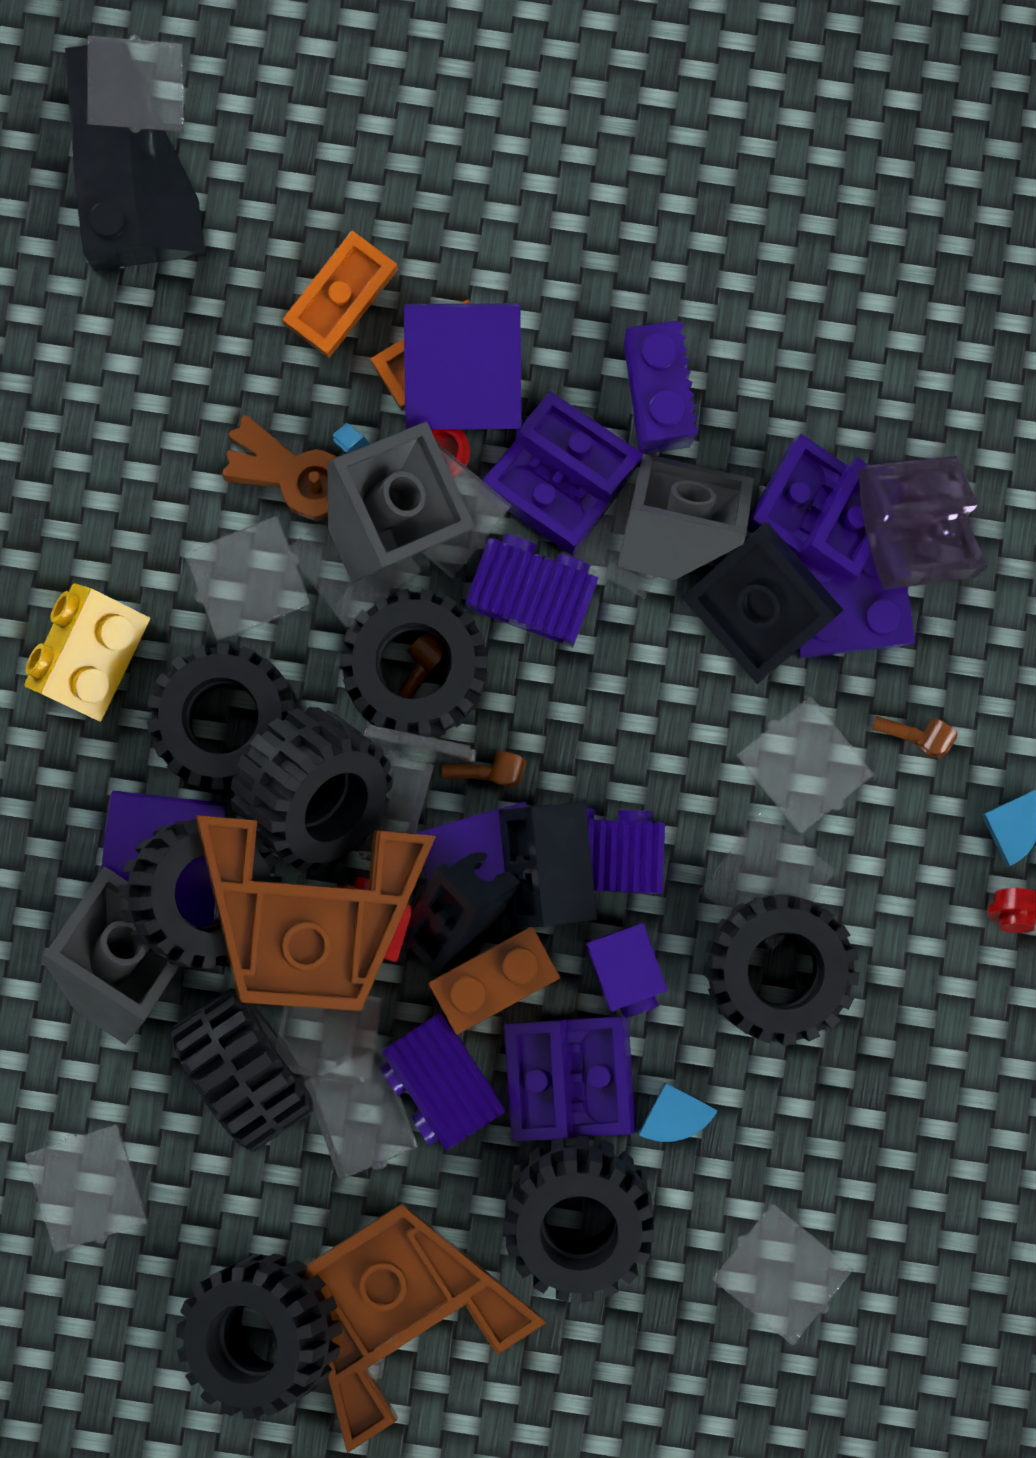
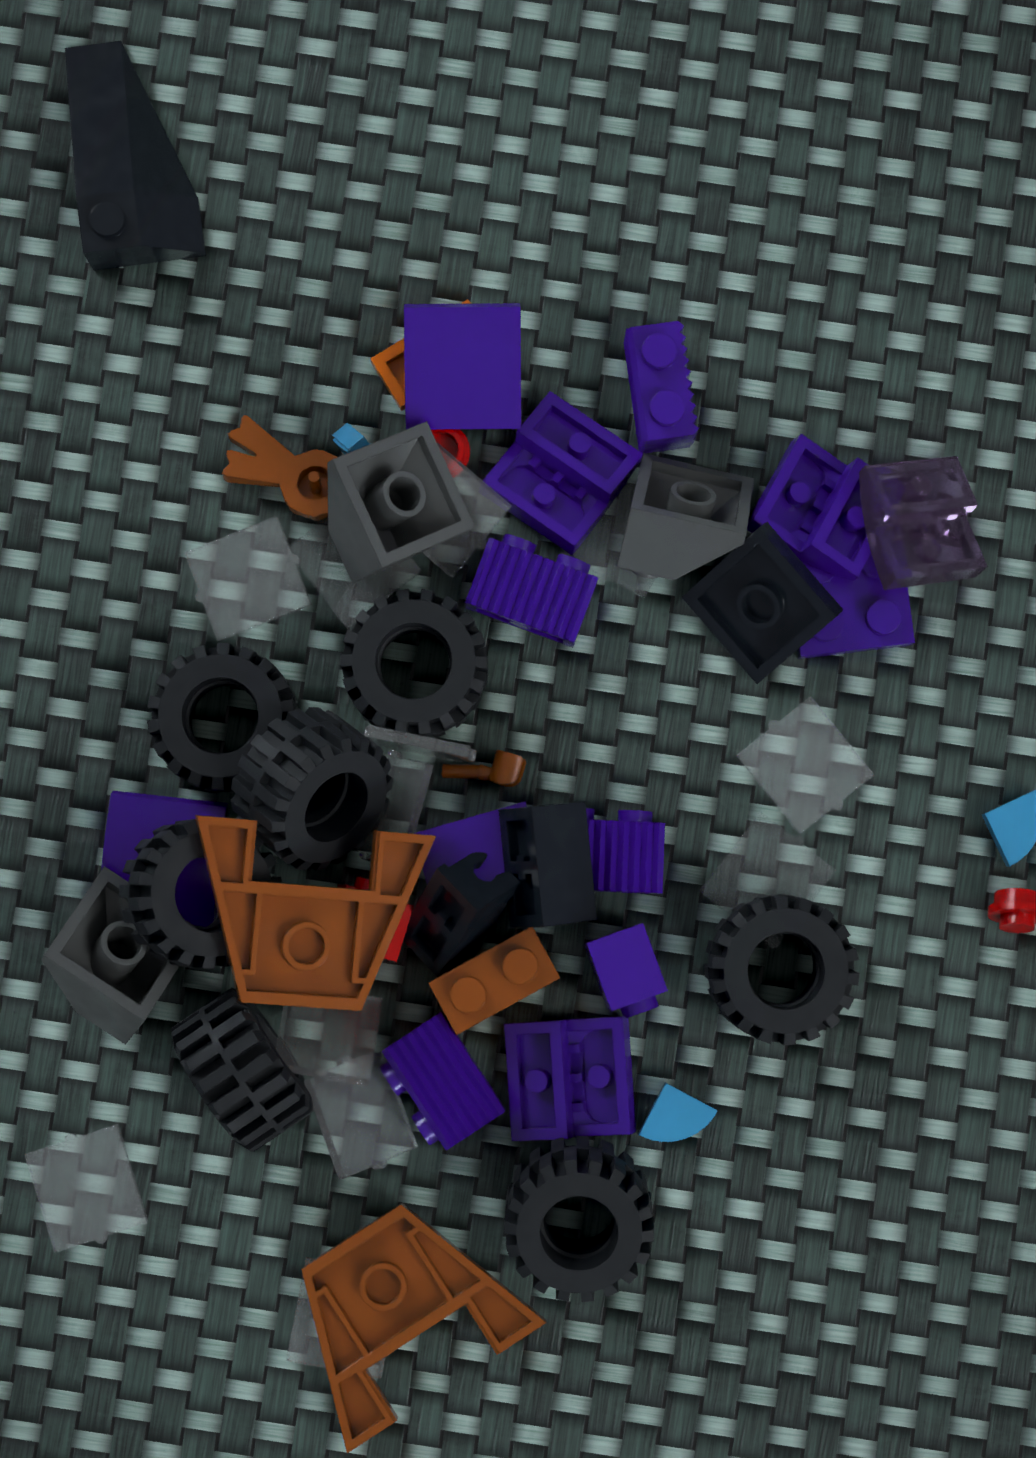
(85, 650): yellow bracket -> none
(134, 83): clear piece -> none
(221, 1355): black tyre -> none
(340, 294): orange plate -> none
(429, 655): dark orange hand -> none
(782, 1274): clear piece -> none
(934, 741): dark orange hand -> none

